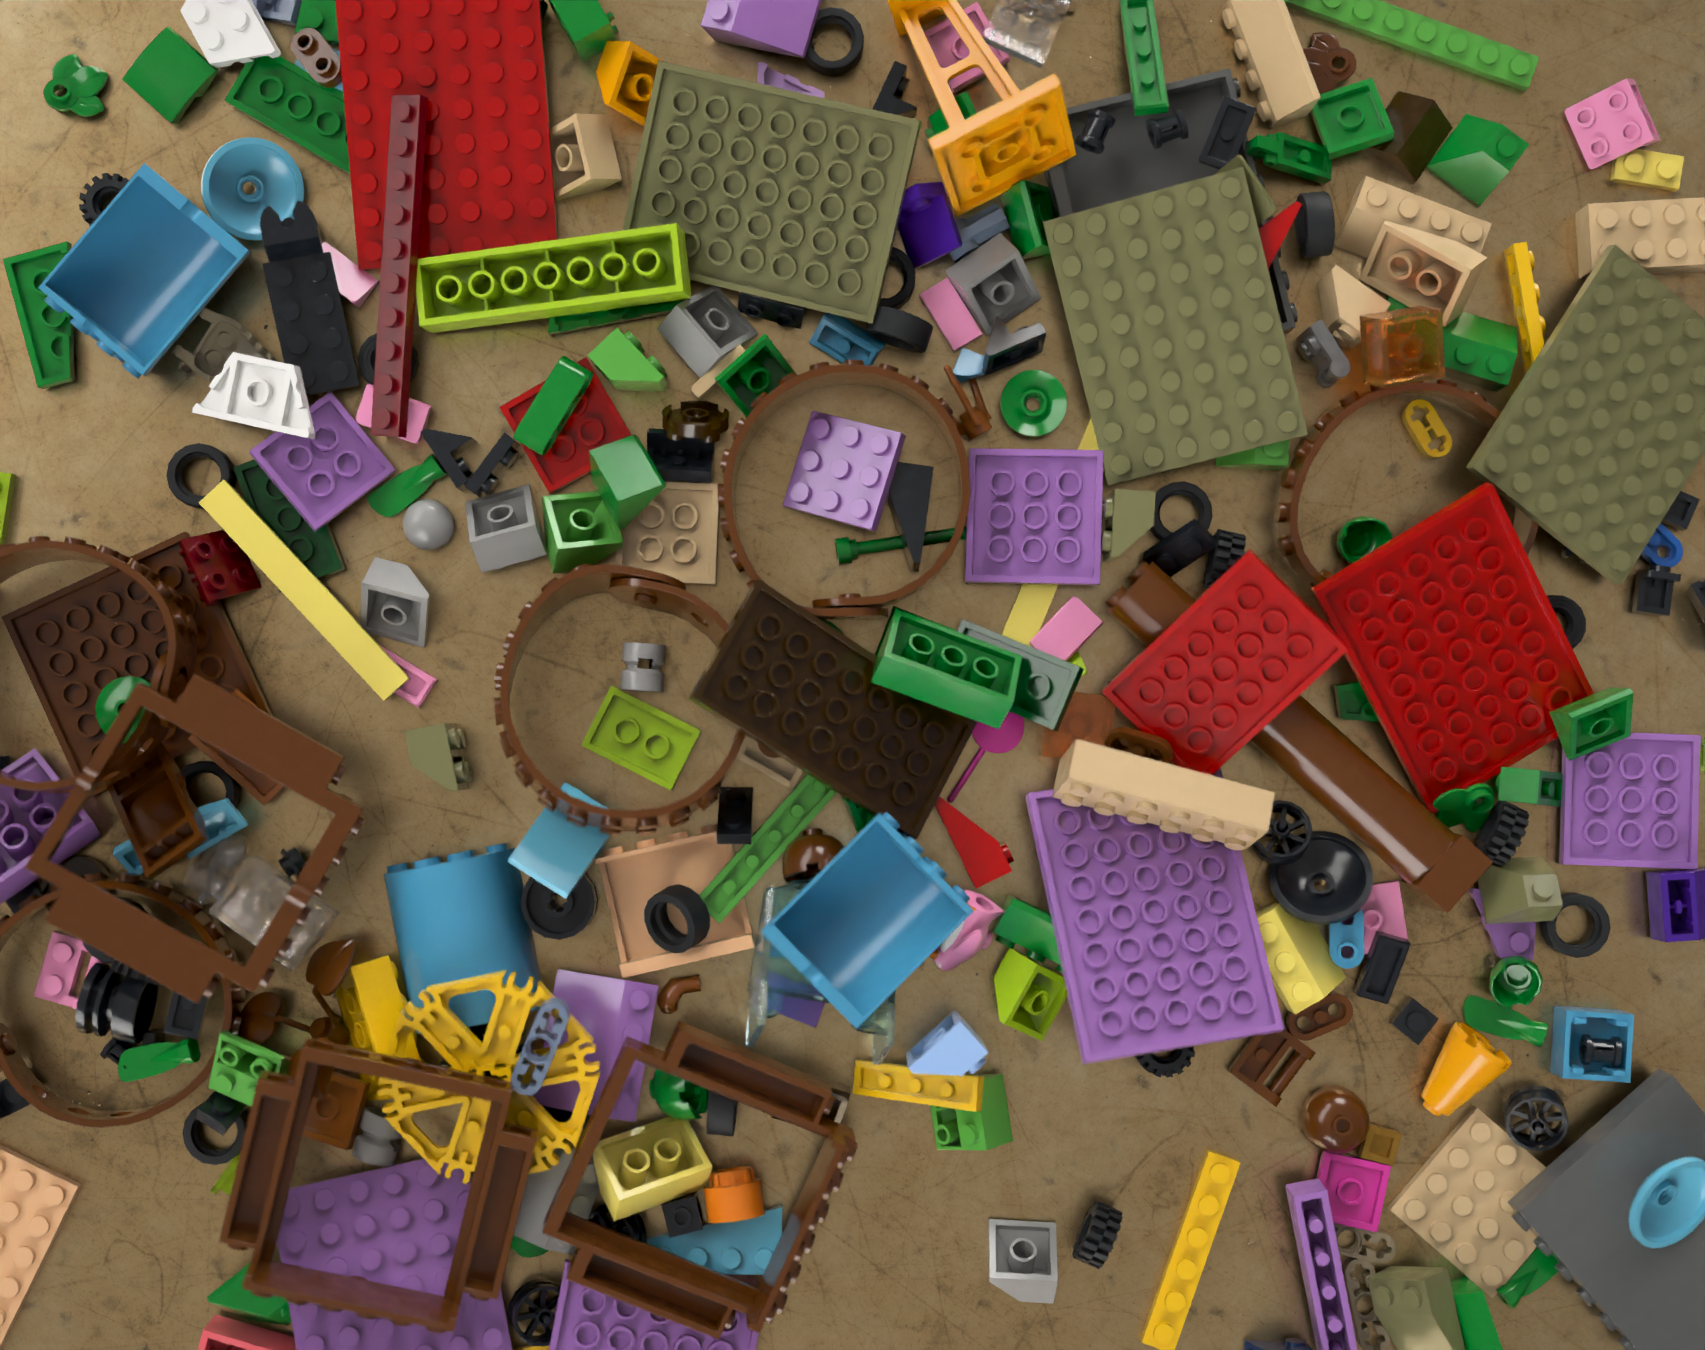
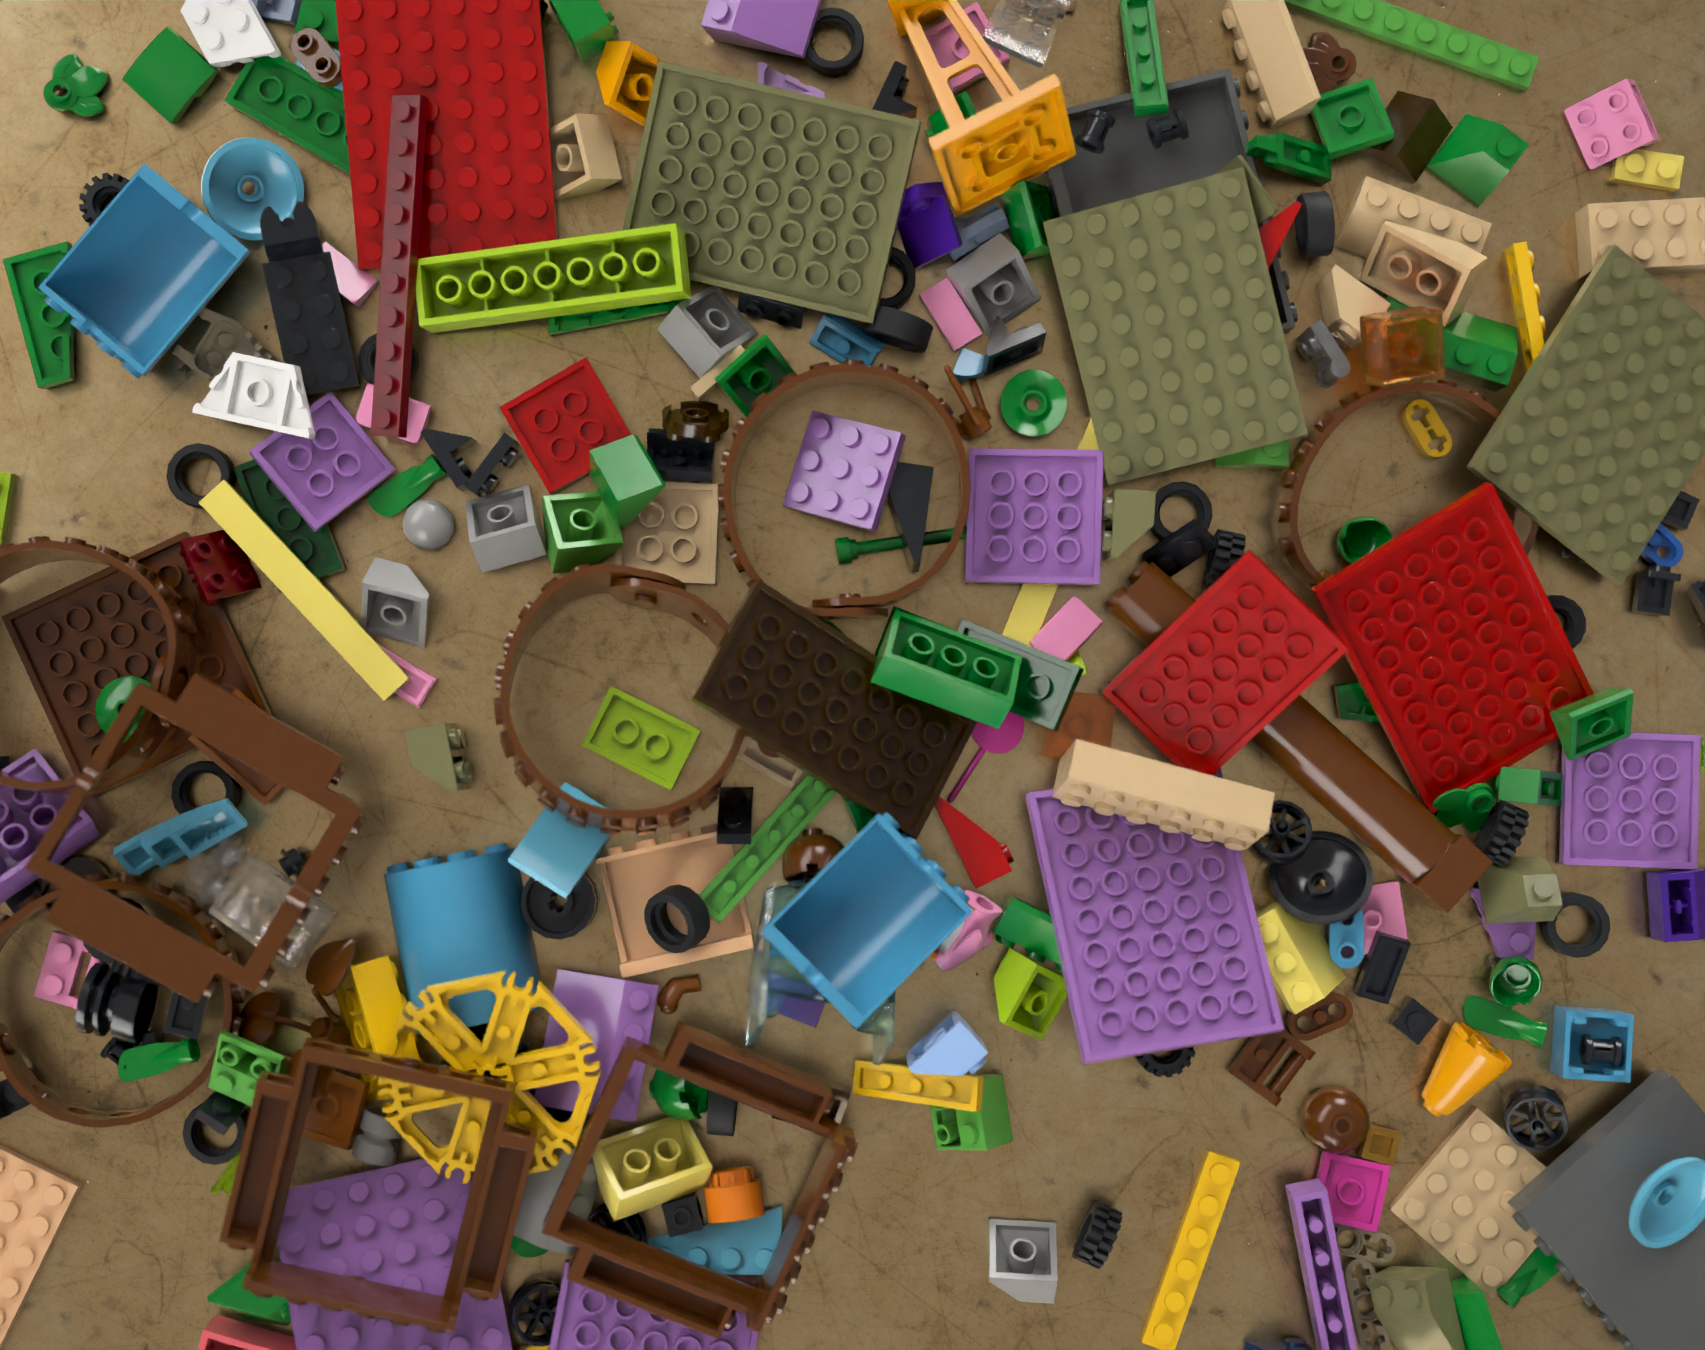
(158, 813): reddish brown slope -> none
(541, 1021): sand blue beam -> none
(553, 405): green beam -> none
(625, 366): bright green slope -> none
(643, 679): light grey wheel -> none
(1140, 744): reddish brown plate -> none
(1227, 133): black plate -> none

